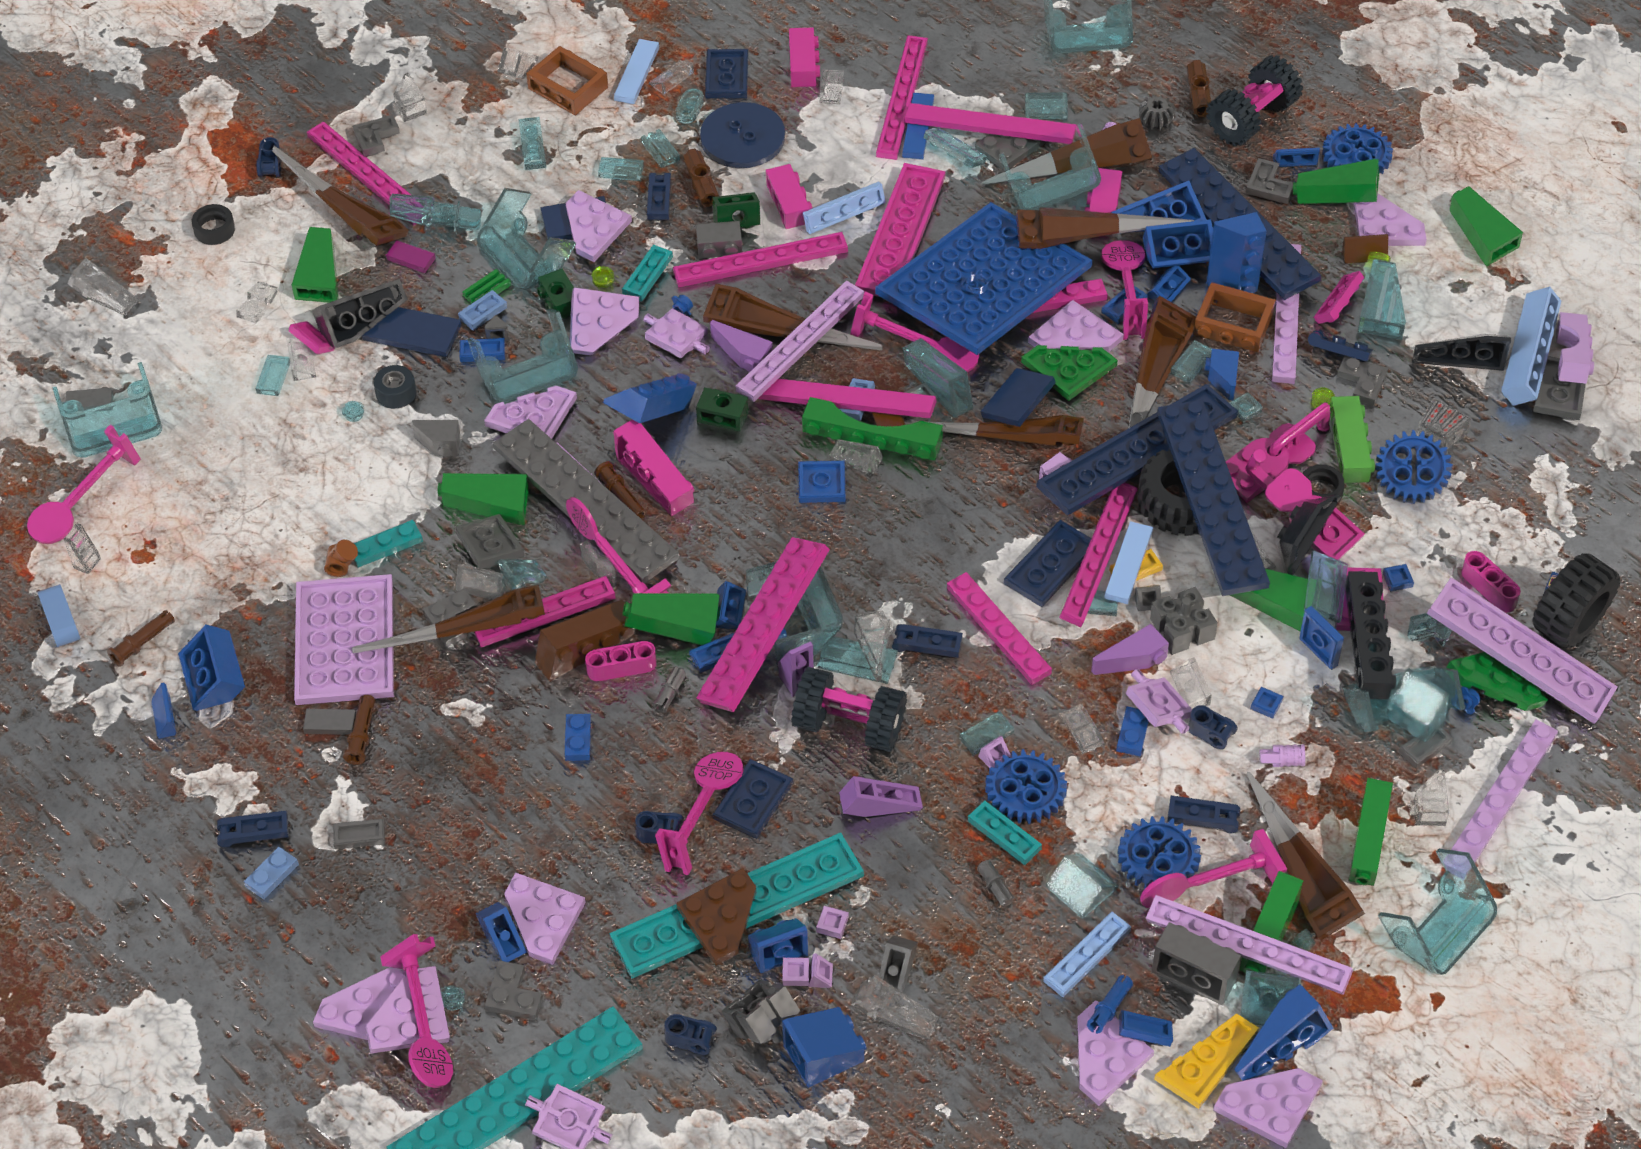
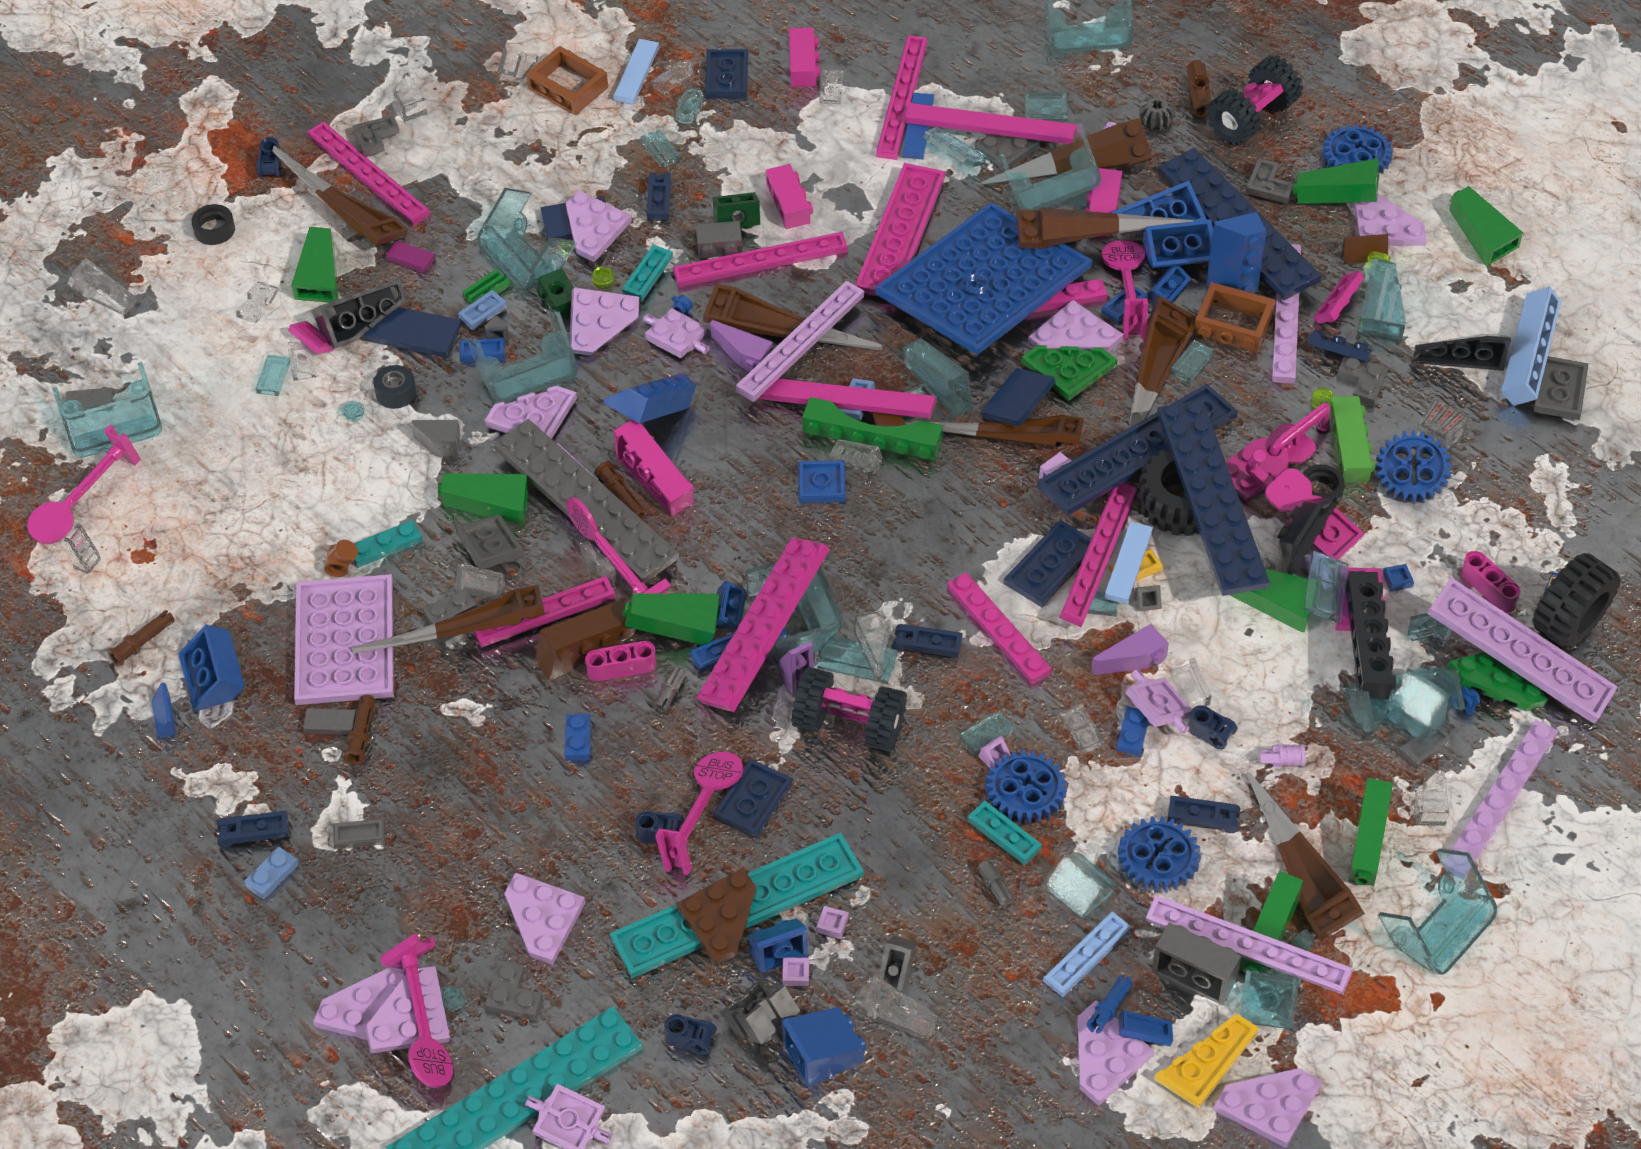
(58, 615): medium blue beam -> none
(426, 211): clear light blue arm -> none
(501, 932): blue slope -> none
(520, 572): clear light blue slope -> none
(532, 143): clear light blue plate -> none
(620, 168): clear light blue tile -> none
(700, 176): reddish brown piece -> none
(722, 409): dark green brick -> none
(742, 135): dark blue plate -> none
(820, 972): lavender slope -> none
(844, 207): light blue tile -> none
(876, 797): medium lavender slope -> none
(948, 347): dark pink piece -> none
(1175, 884): dark pink piece -> none
(1183, 620): dark grey brick -> none
(1223, 371): blue slope -> none
(1246, 406): clear light blue plate -> none
(1266, 702): blue tile -> none
(1292, 1024): blue wedge -> none
(1296, 157): blue slope -> none
(1321, 637): blue tile -> none
(1575, 360): lavender arch -> none

